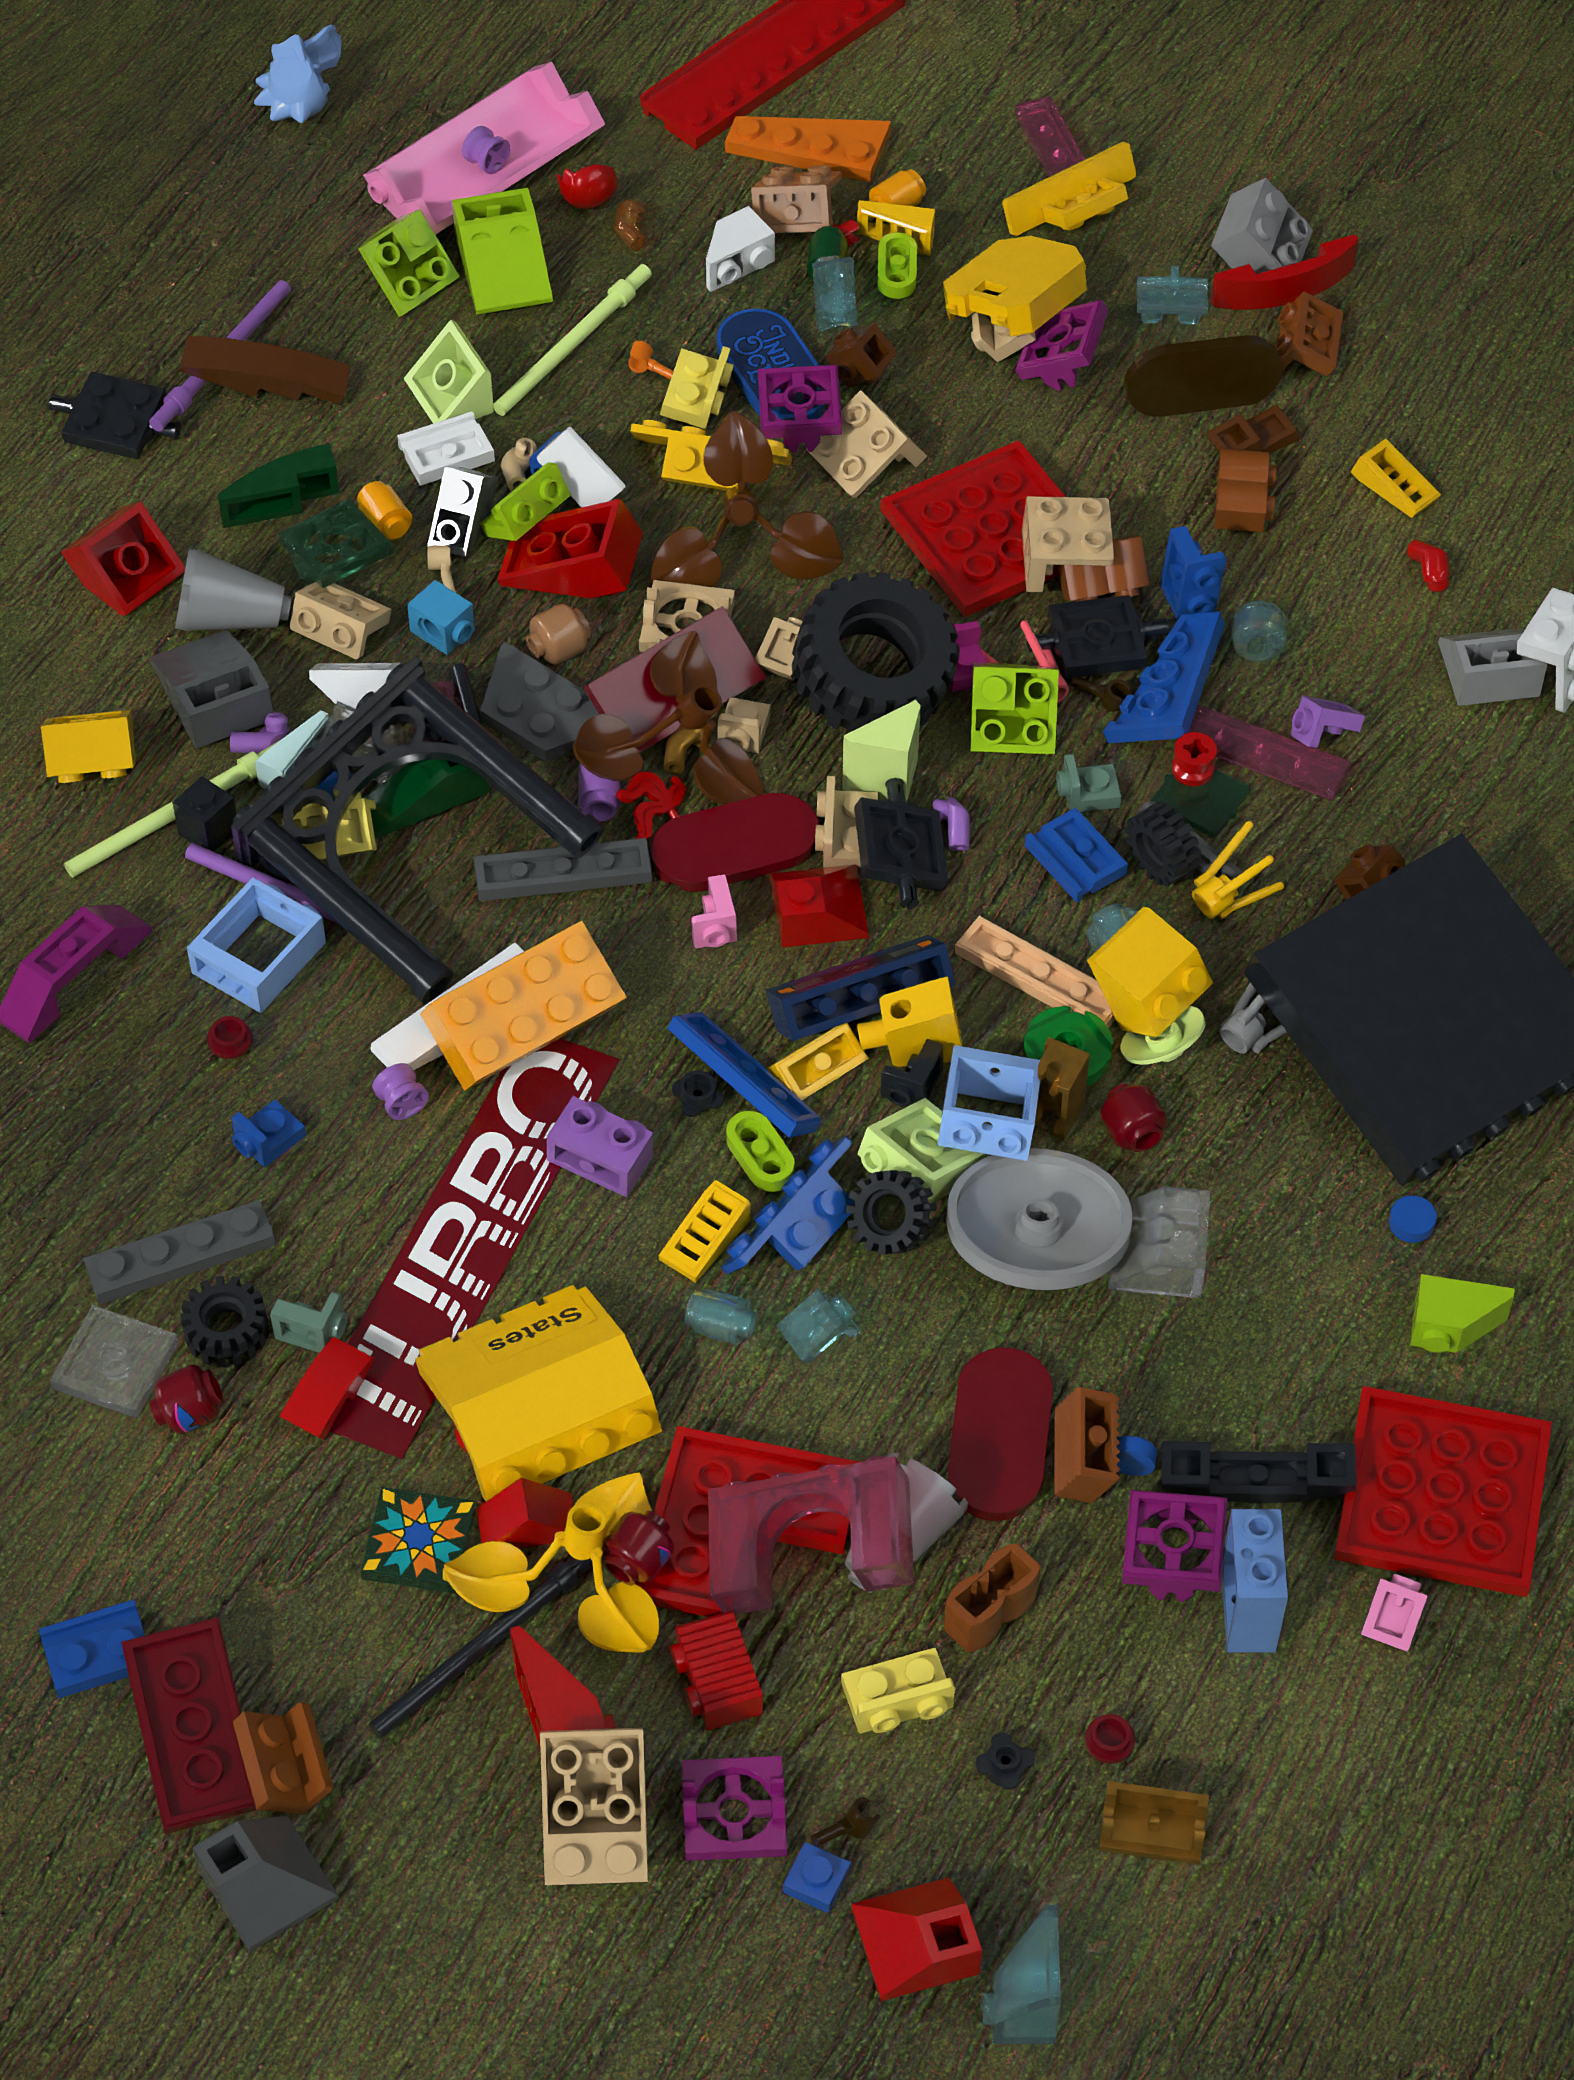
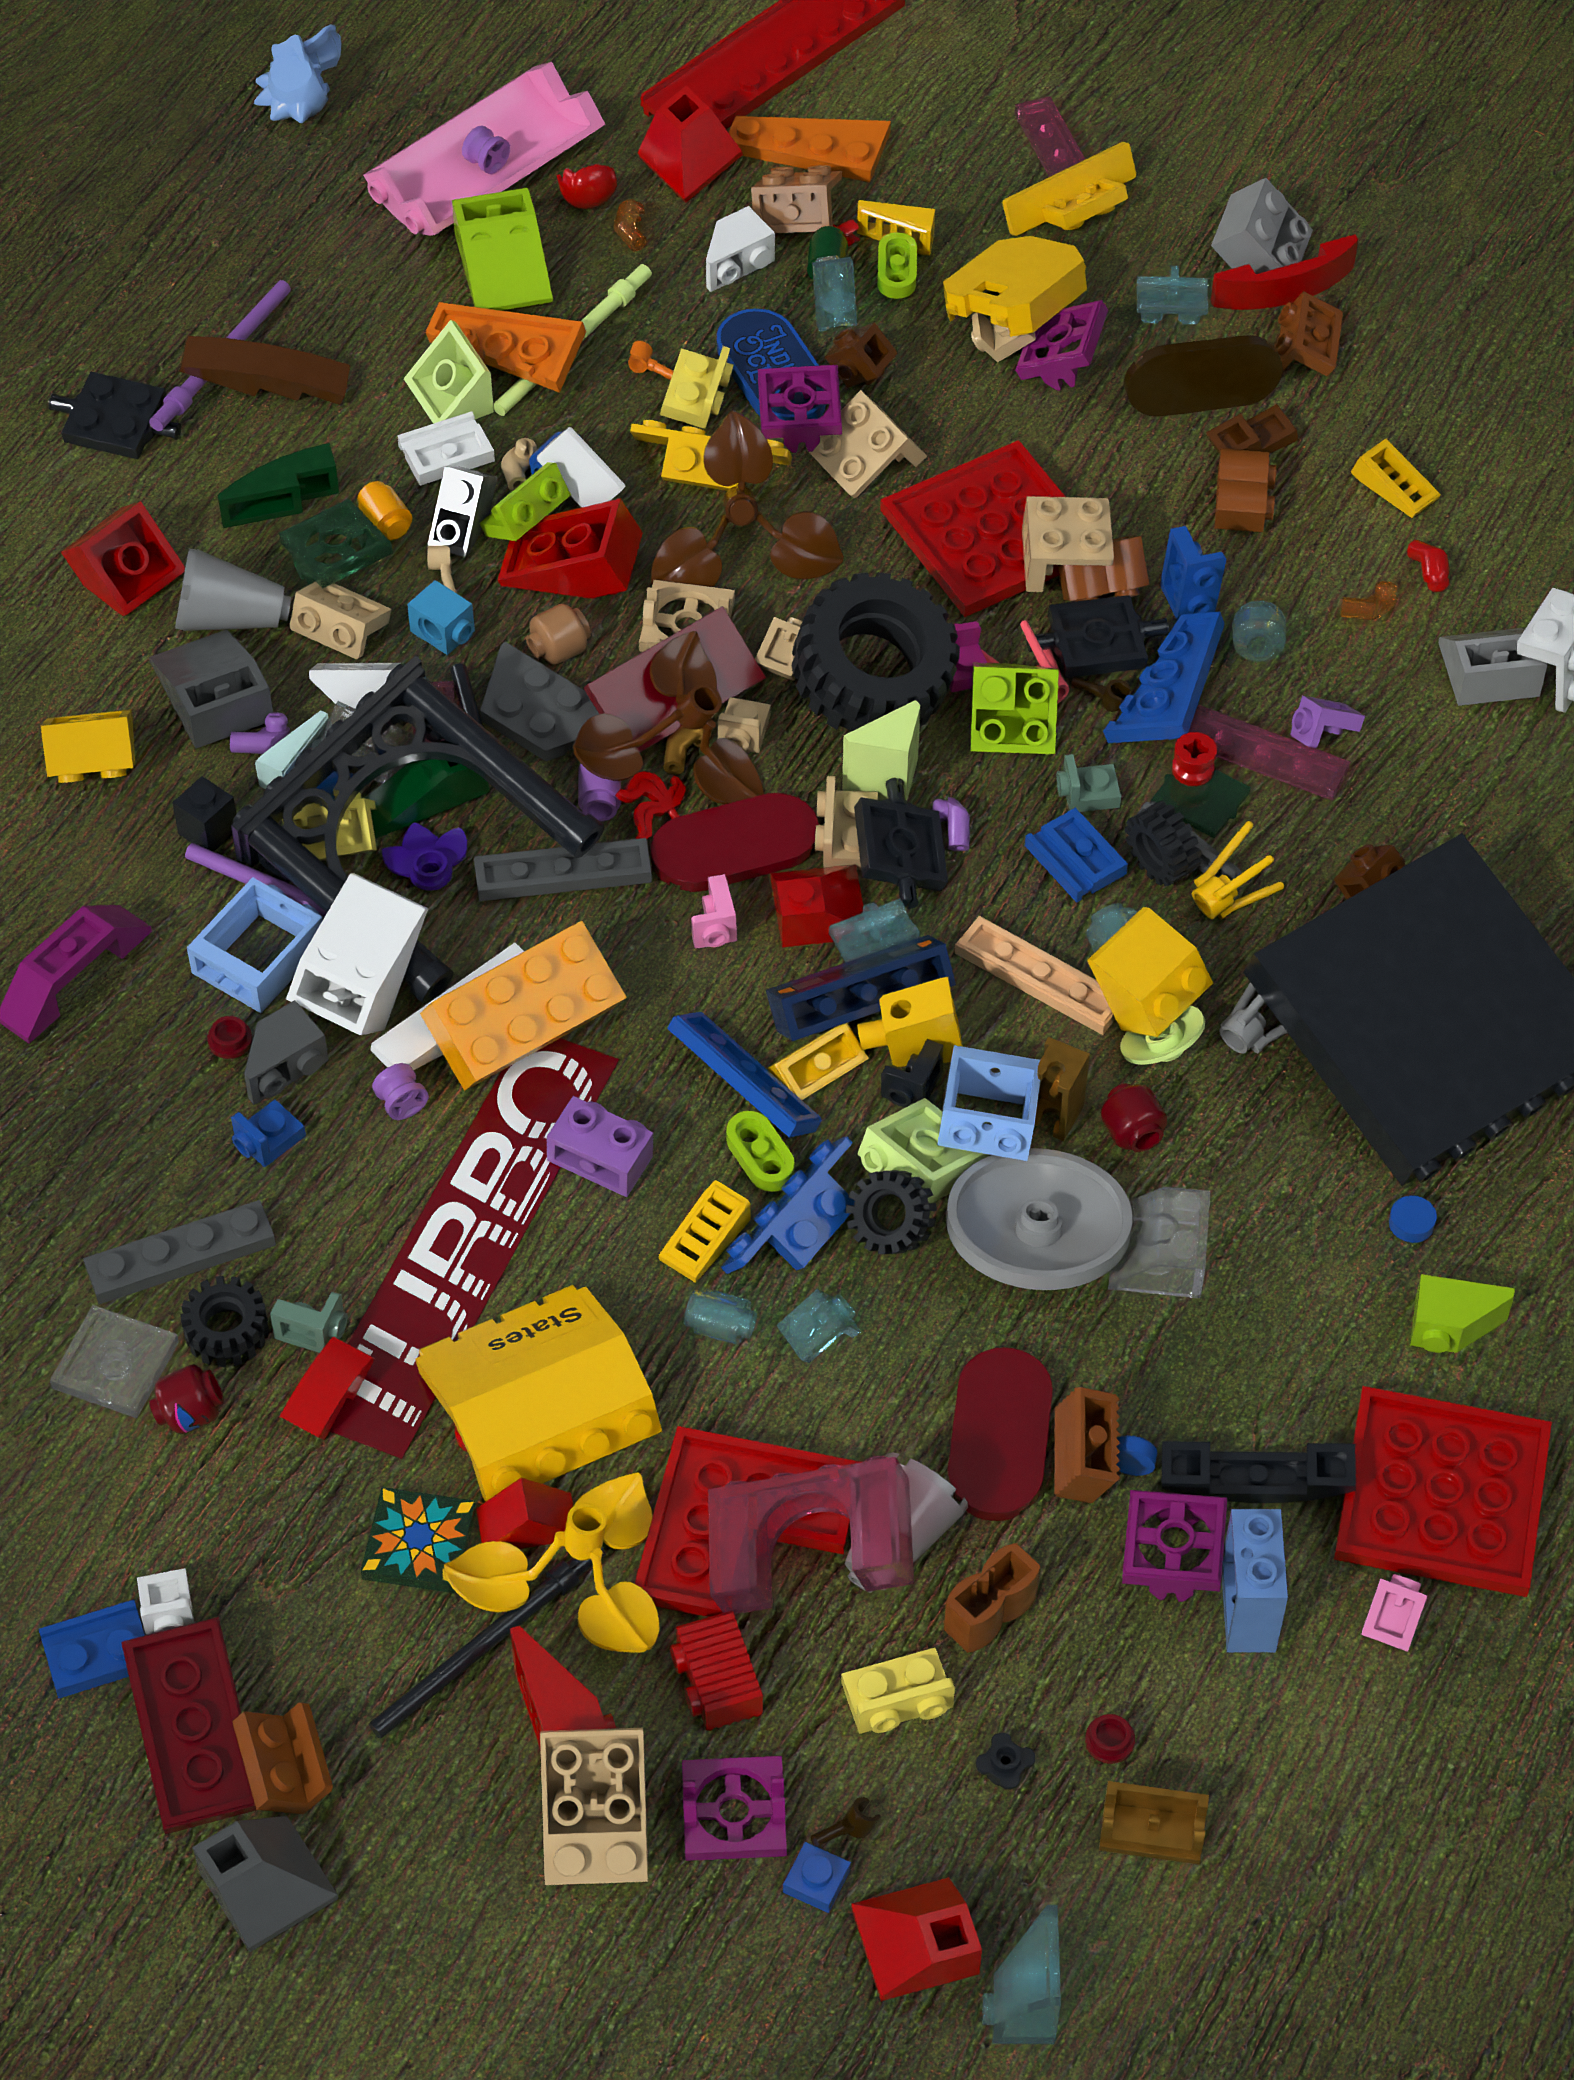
(165, 1601): none -> white bracket
(242, 771): yellowish green bar -> none
(282, 1051): none -> dark grey slope
(358, 956): none -> white slope
(408, 261): lime slope -> none
(426, 853): none -> dark purple plate
(516, 343): none -> orange wing
(637, 1547): dark red head -> none
(687, 144): none -> red slope
(693, 1083): black plate -> none
(873, 930): none -> clear light blue hips
(900, 189): light orange brick -> none
(1084, 1031): green plate -> none
(1373, 606): none -> clear orange arm

